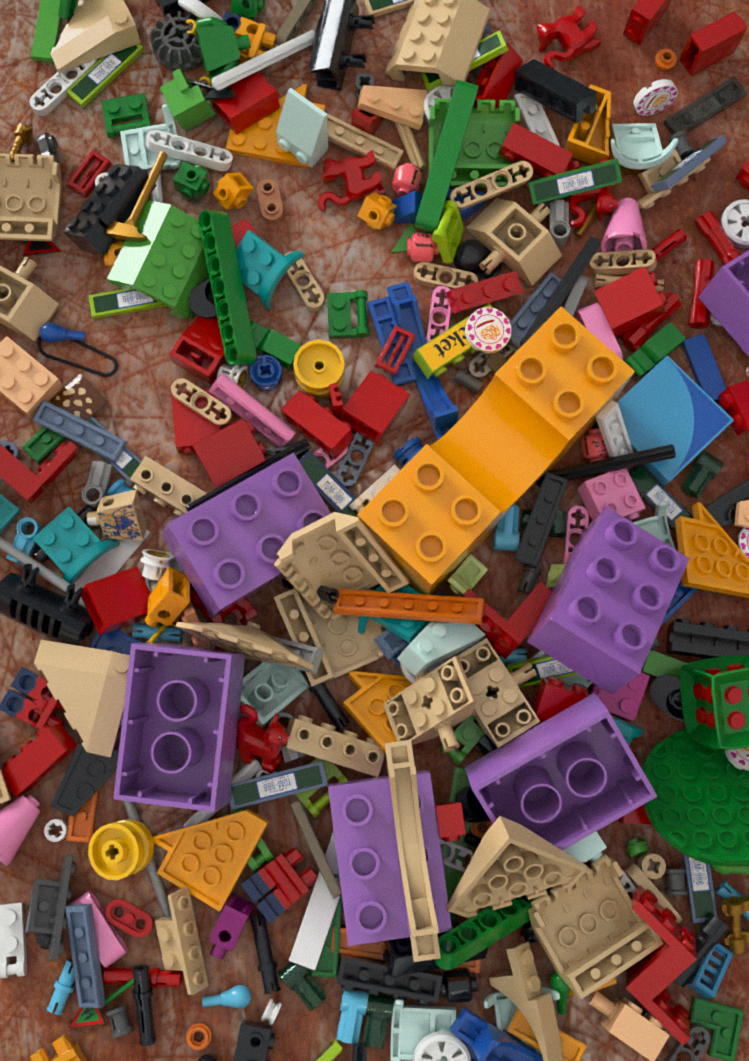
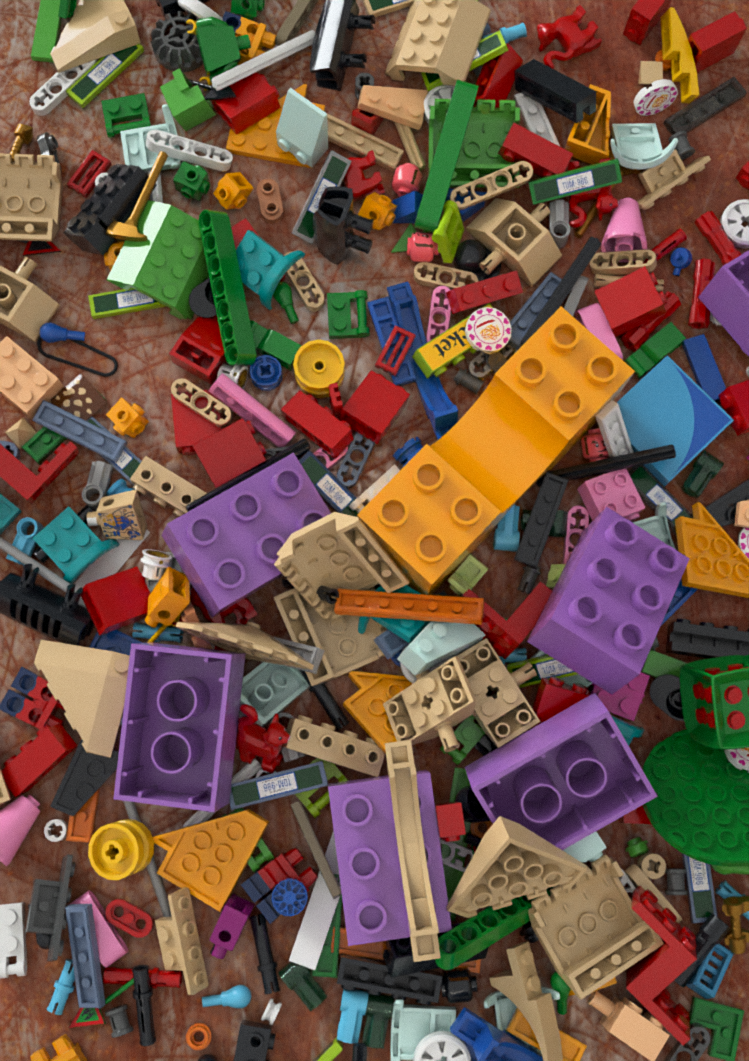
(21, 432): none -> tan slope
(128, 418): none -> light orange brick
(283, 296): none -> green piece
(289, 897): none -> blue wheel
(329, 176): none -> tile
(335, 223): none -> black piece
(512, 33): none -> medium azure pin
(650, 72): none -> tan slope
(678, 50): none -> yellow slope
(680, 259): none -> blue piece
(689, 164): sand blue tile -> none

